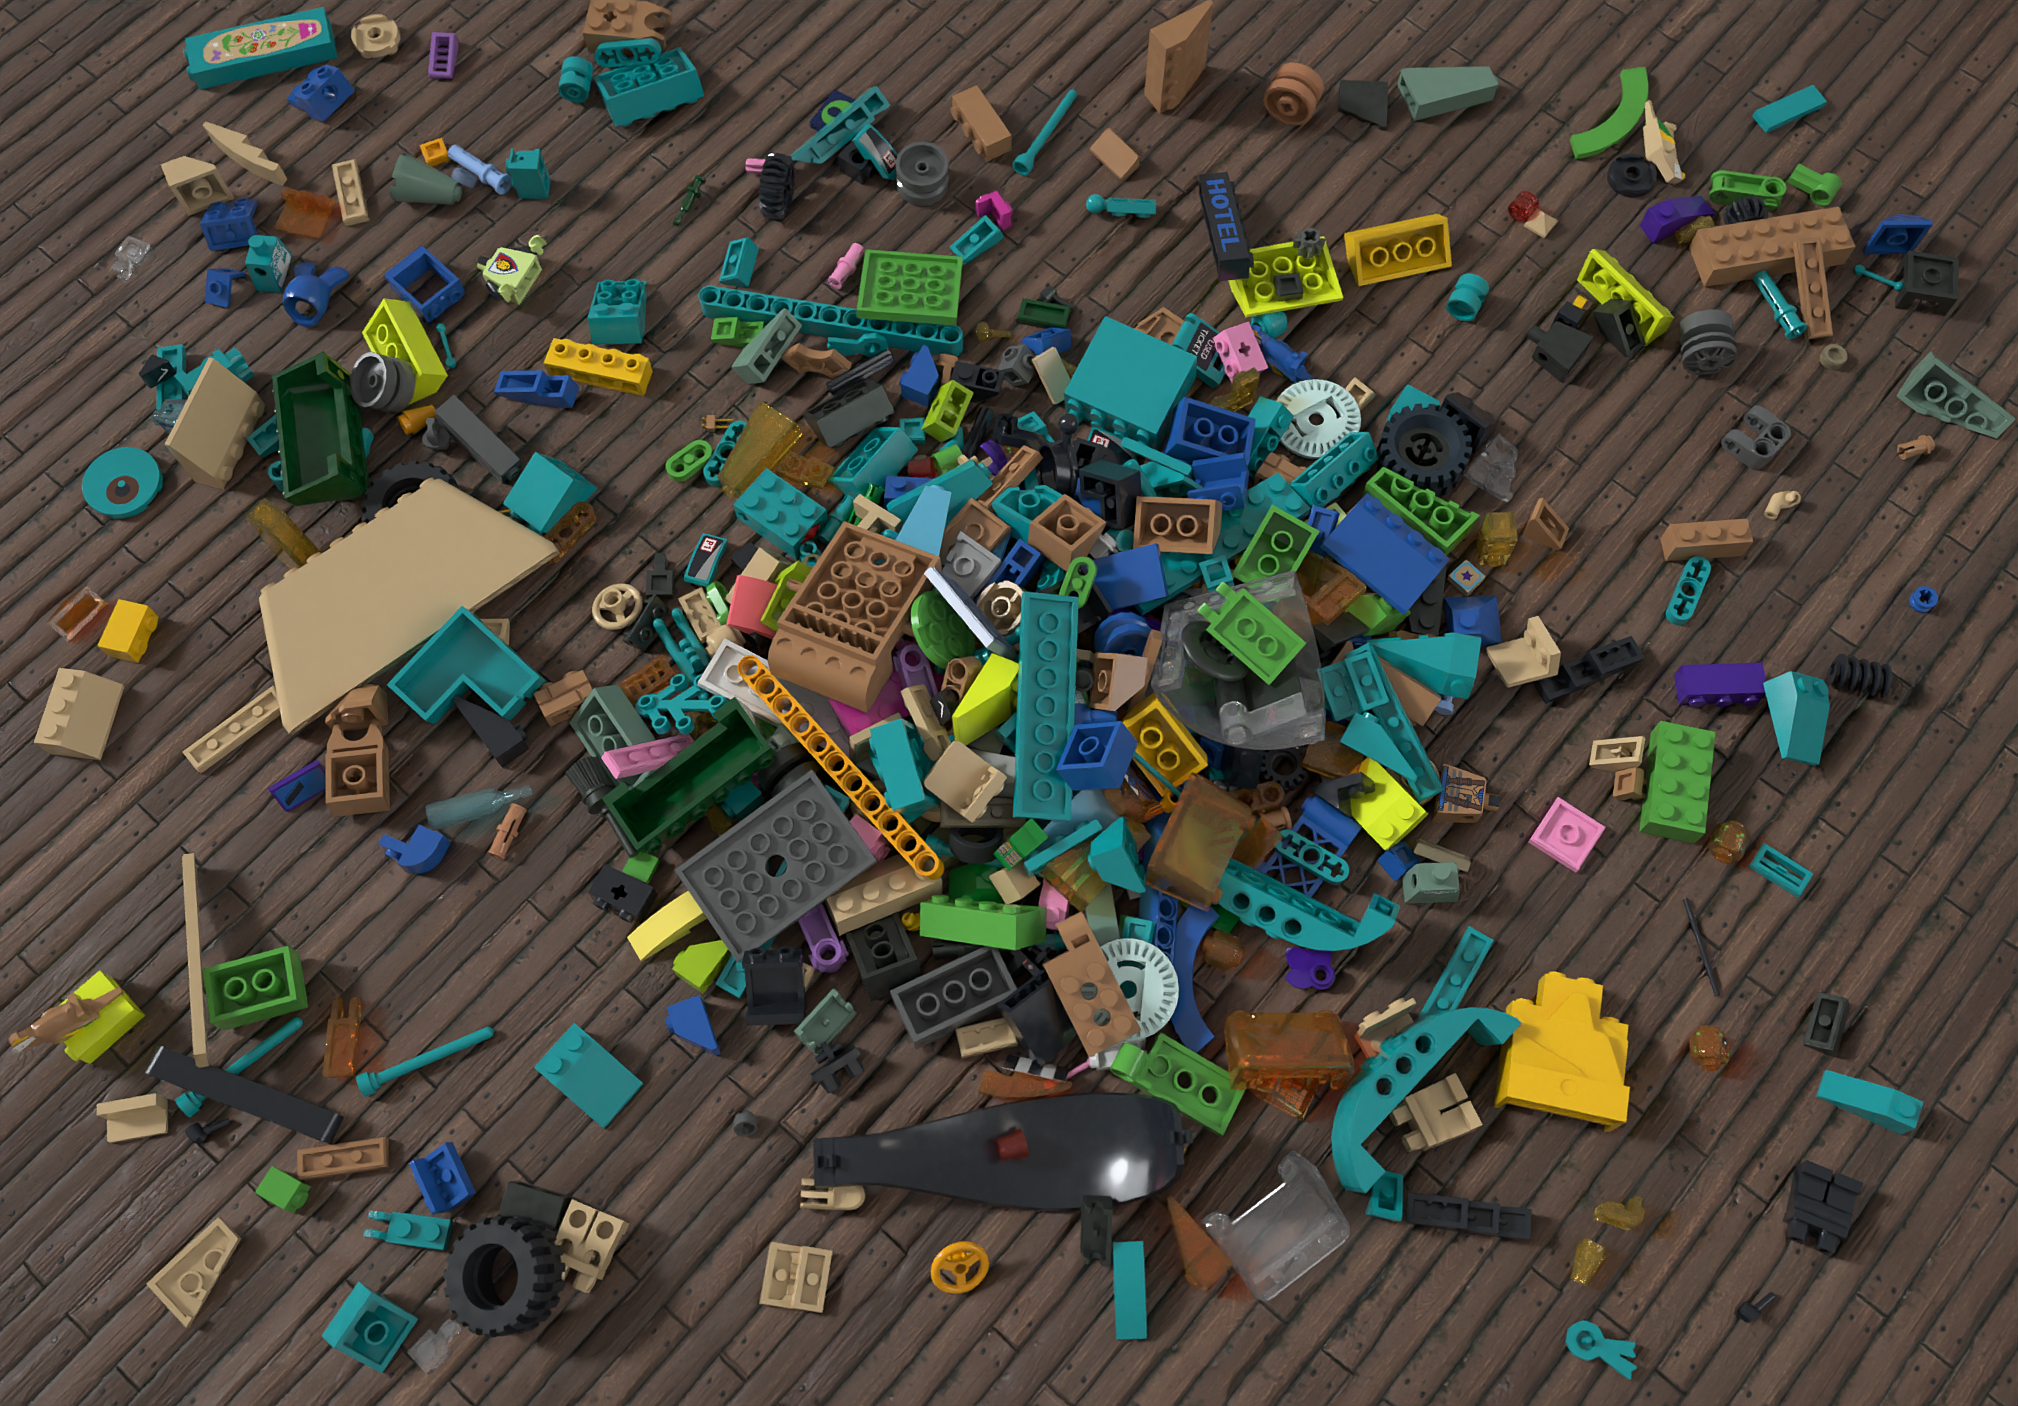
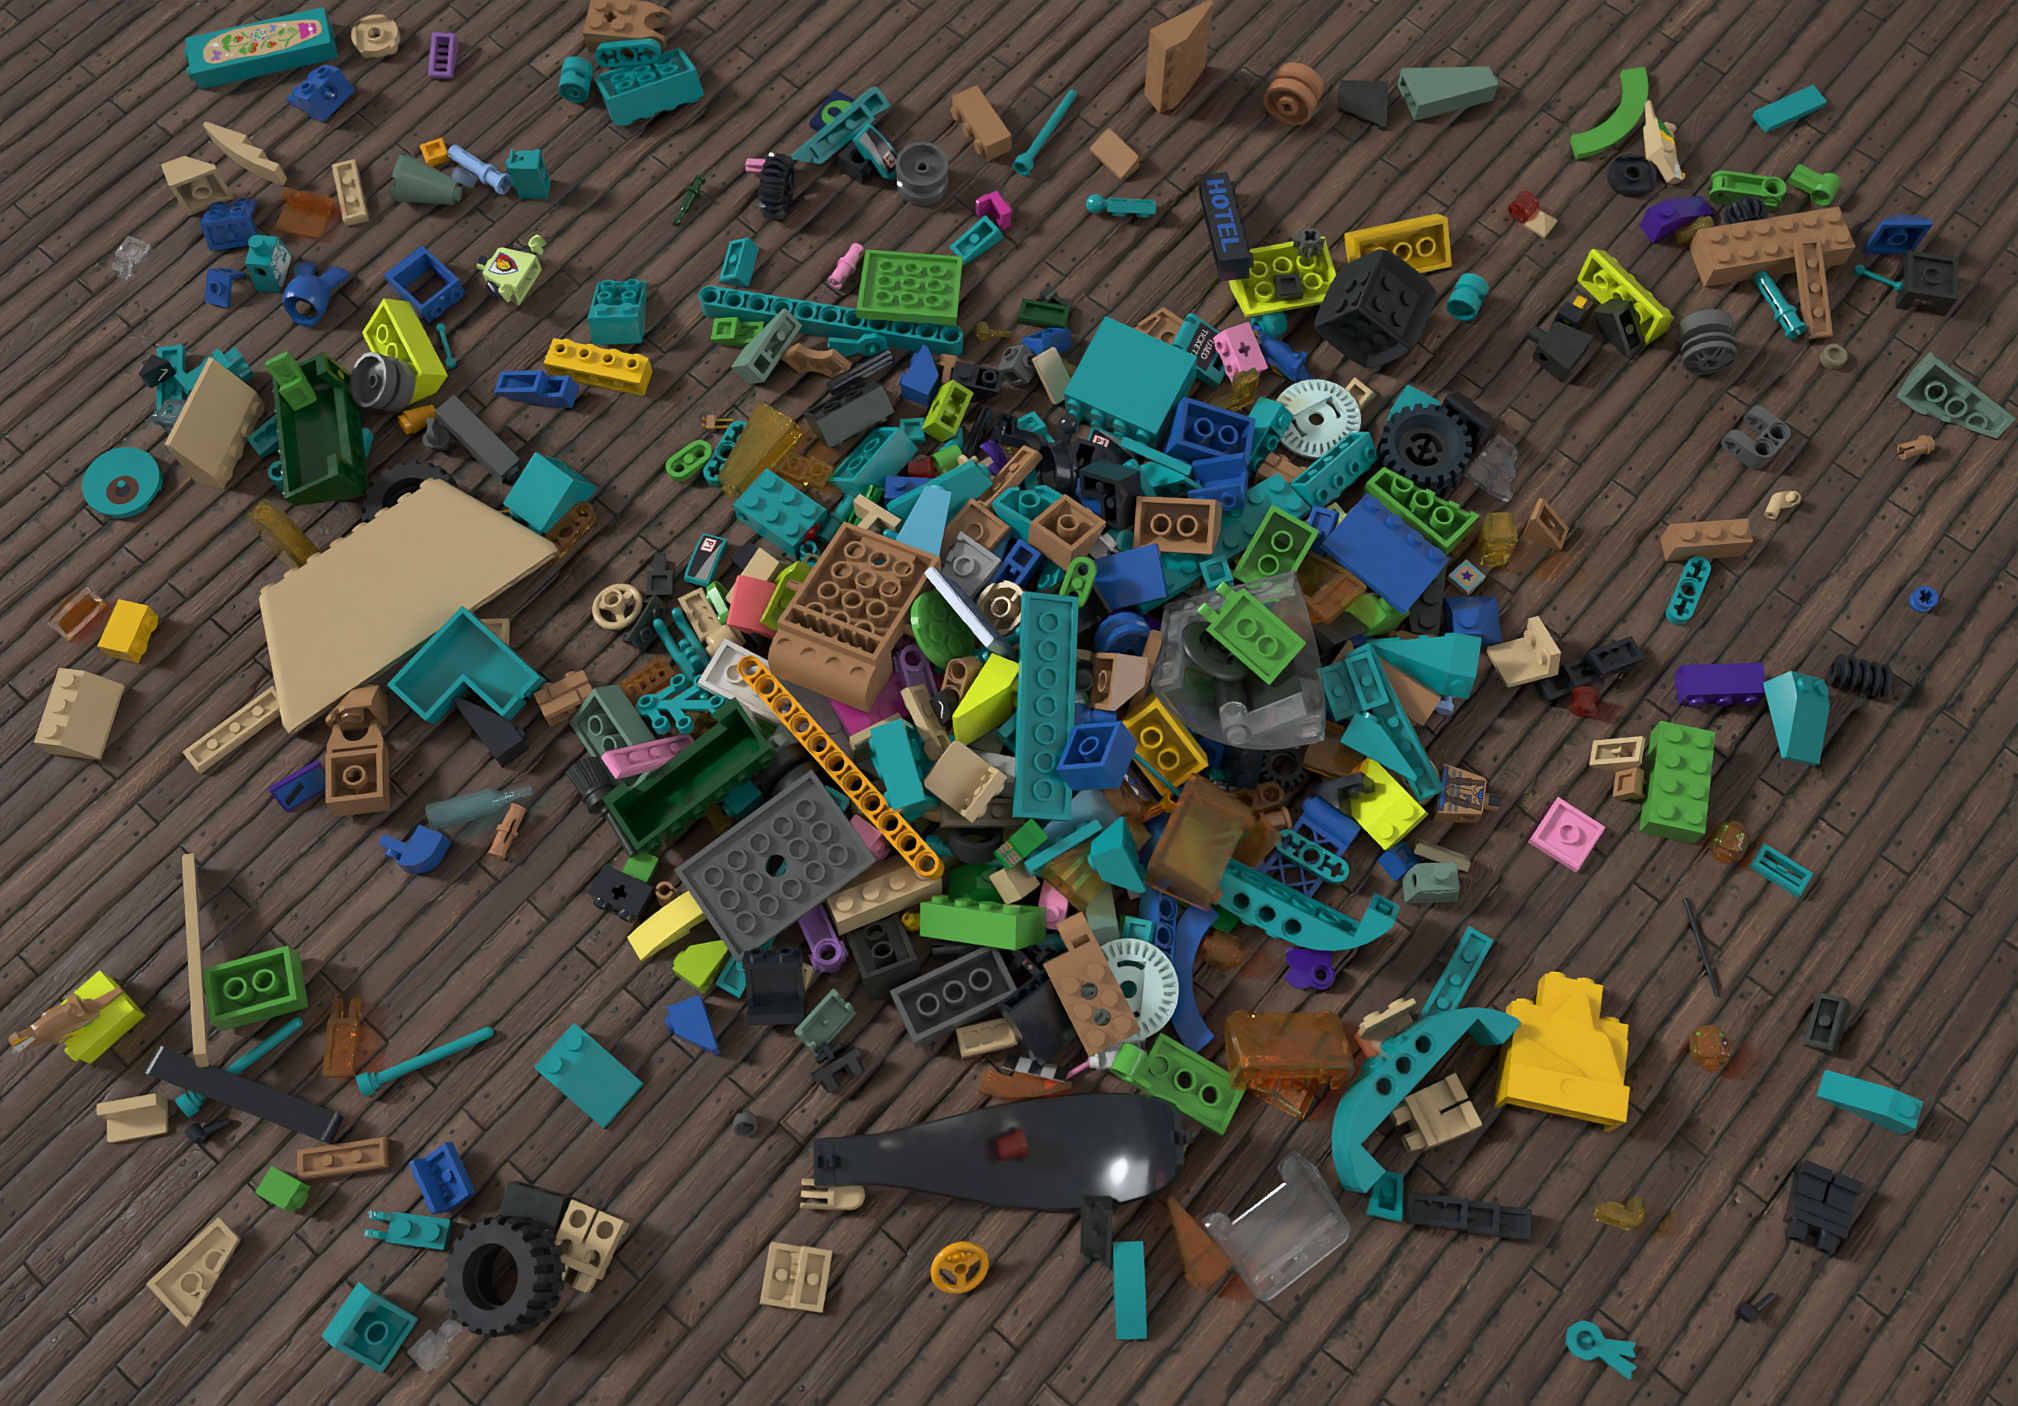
(292, 381): none -> bright green slope
(666, 893): none -> medium nougat pin
(1375, 309): none -> black piece
(1584, 701): none -> clear red wheel
(1587, 1261): clear yellow cone -> none

